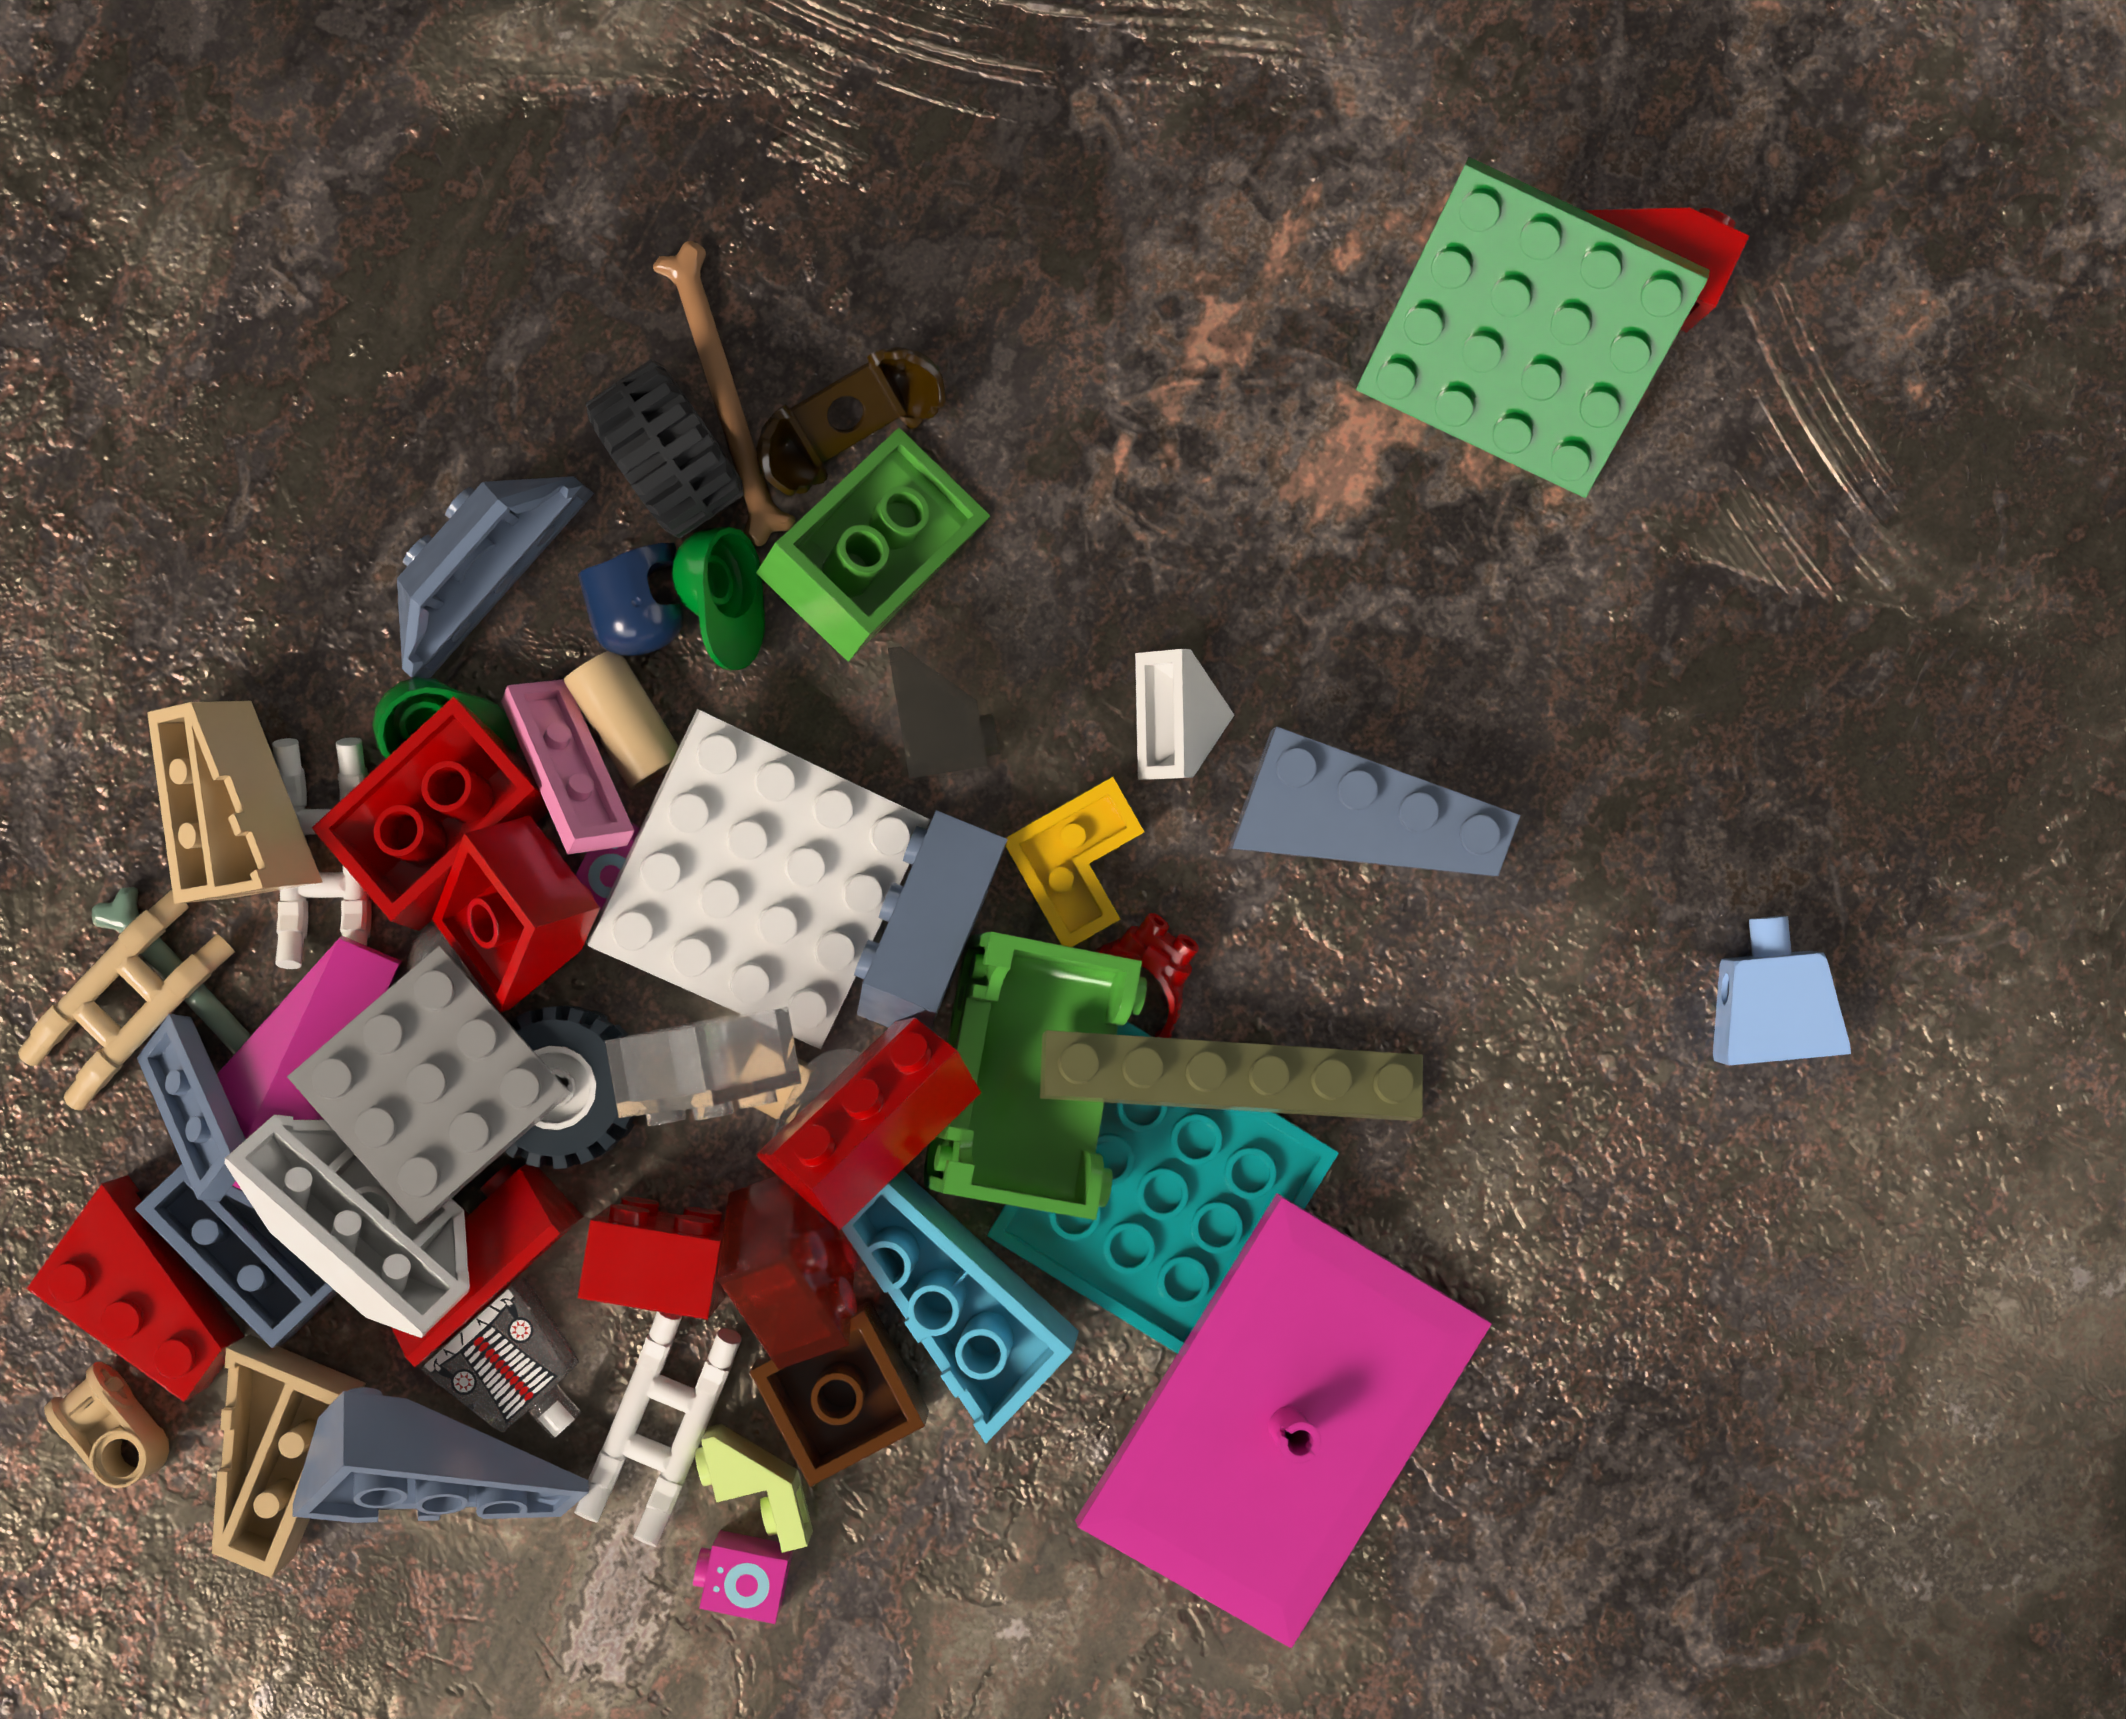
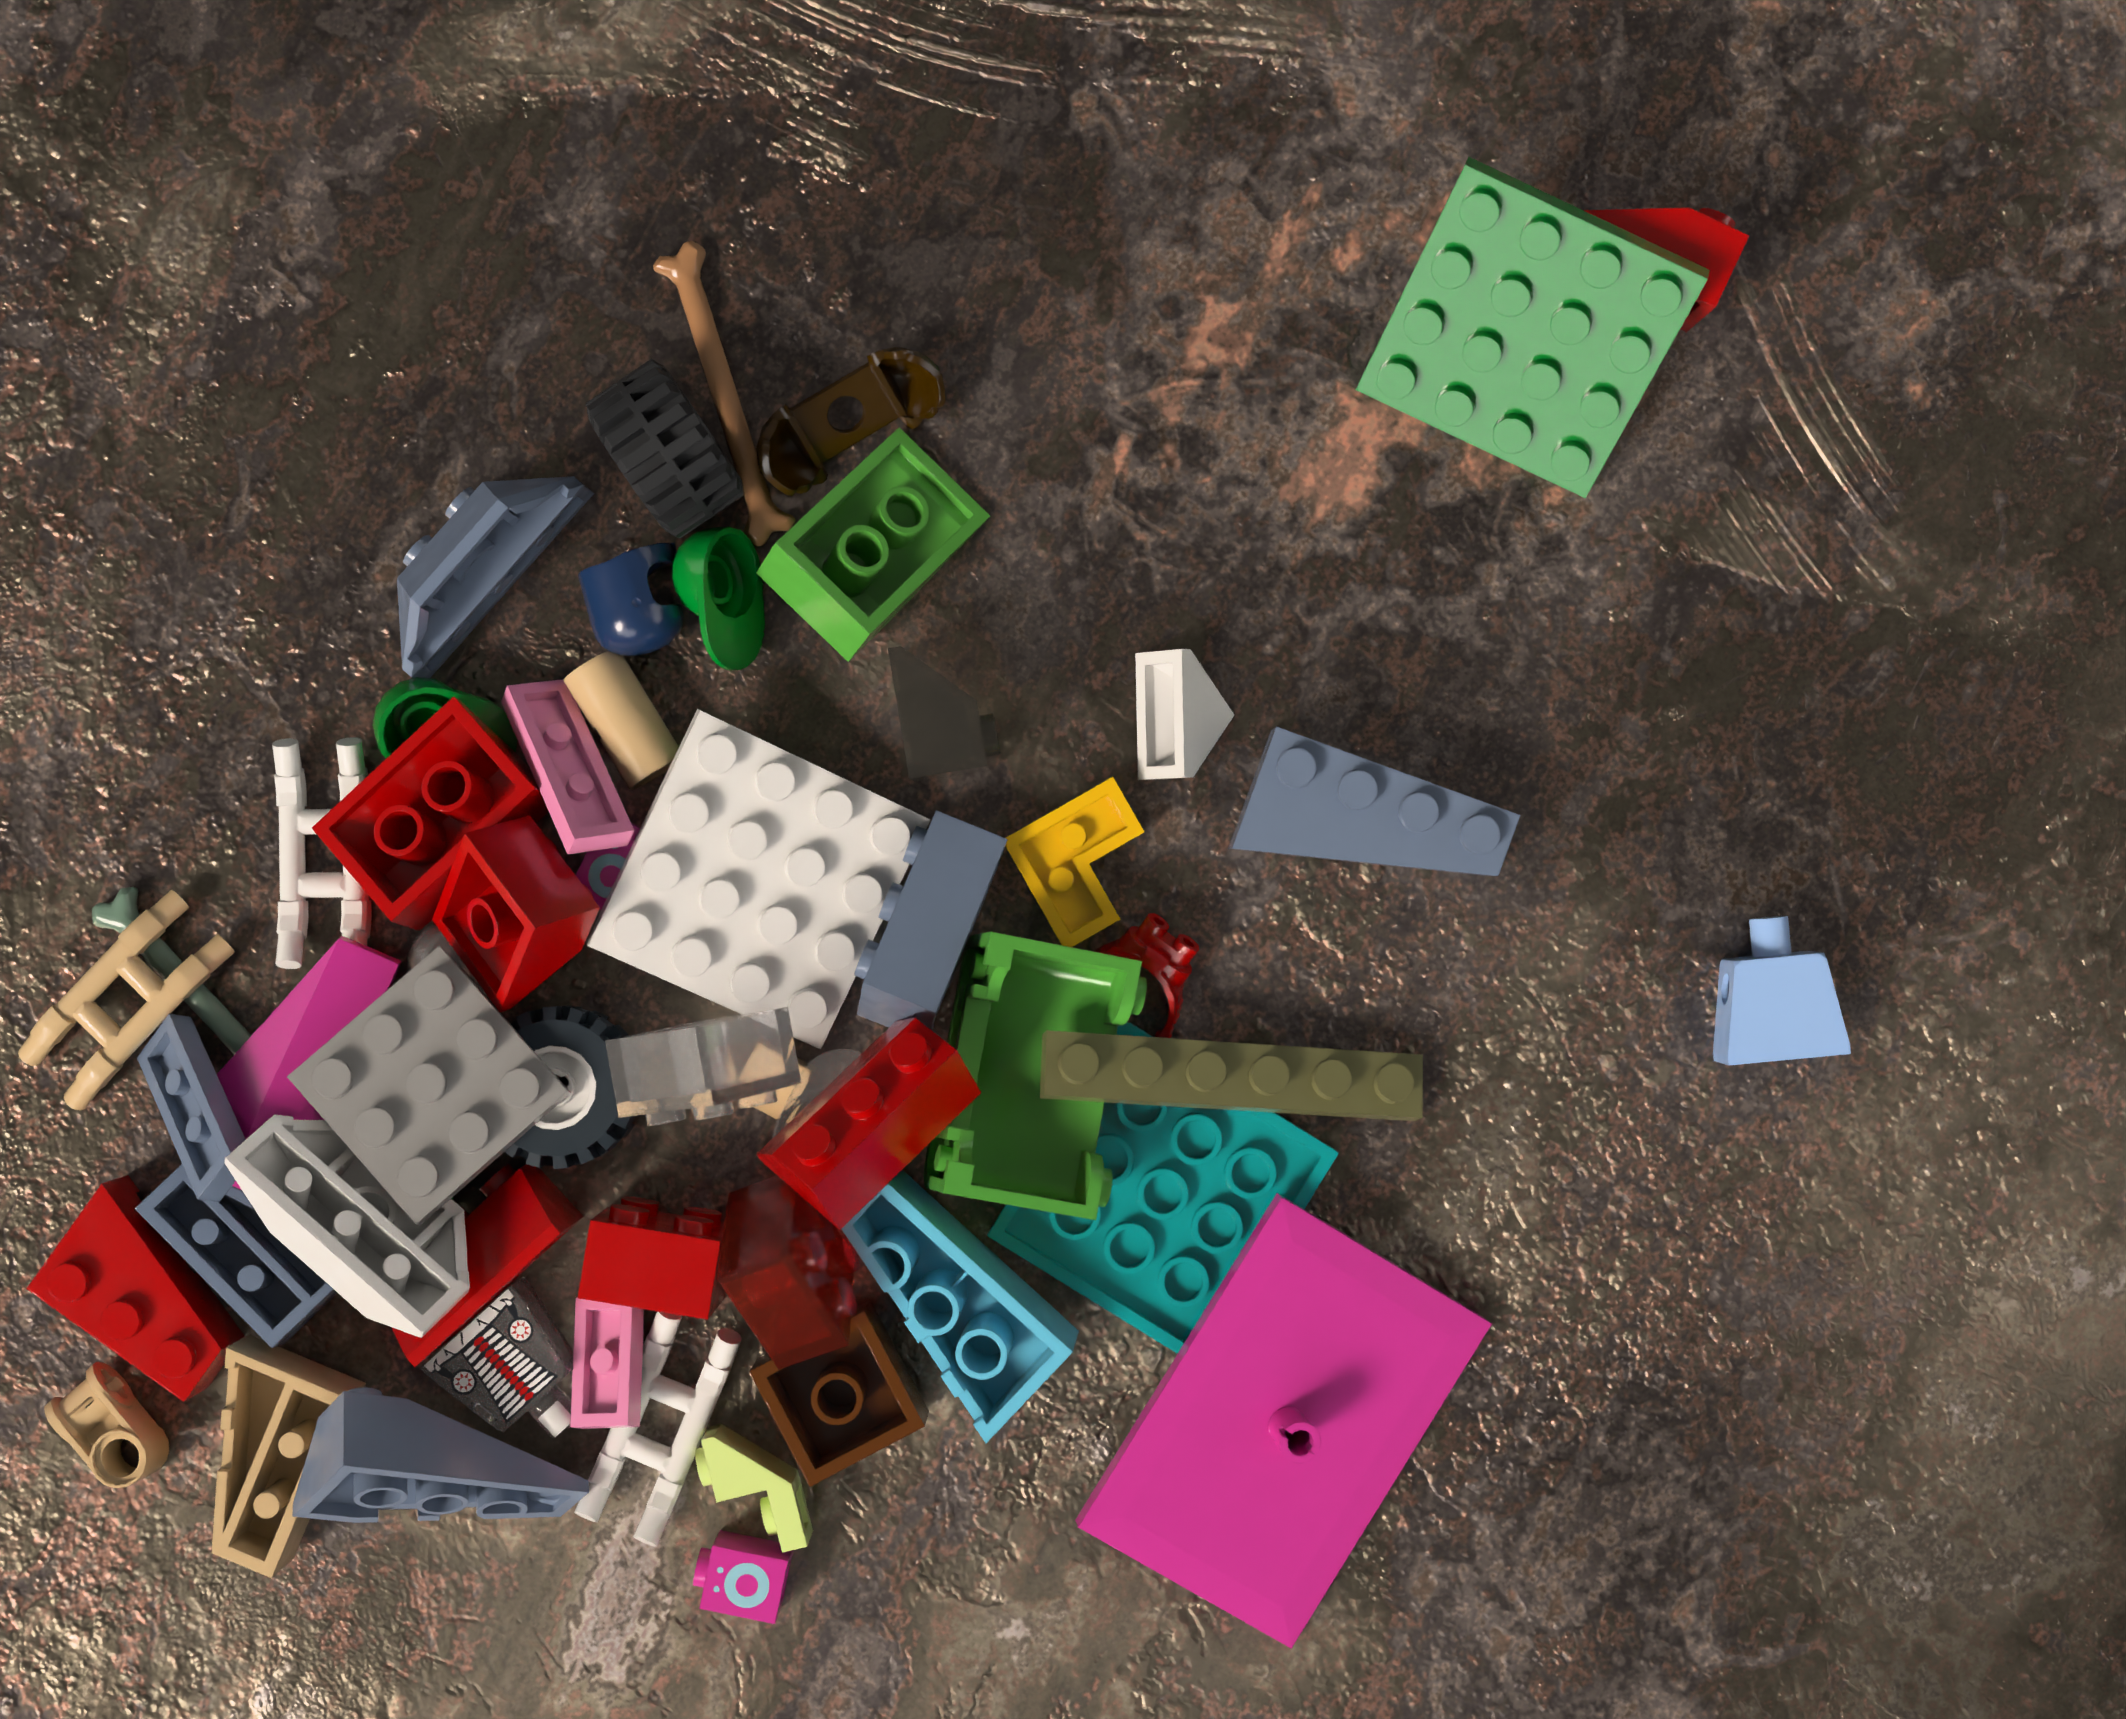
(224, 805): tan wedge -> none
(606, 1365): none -> bright pink plate

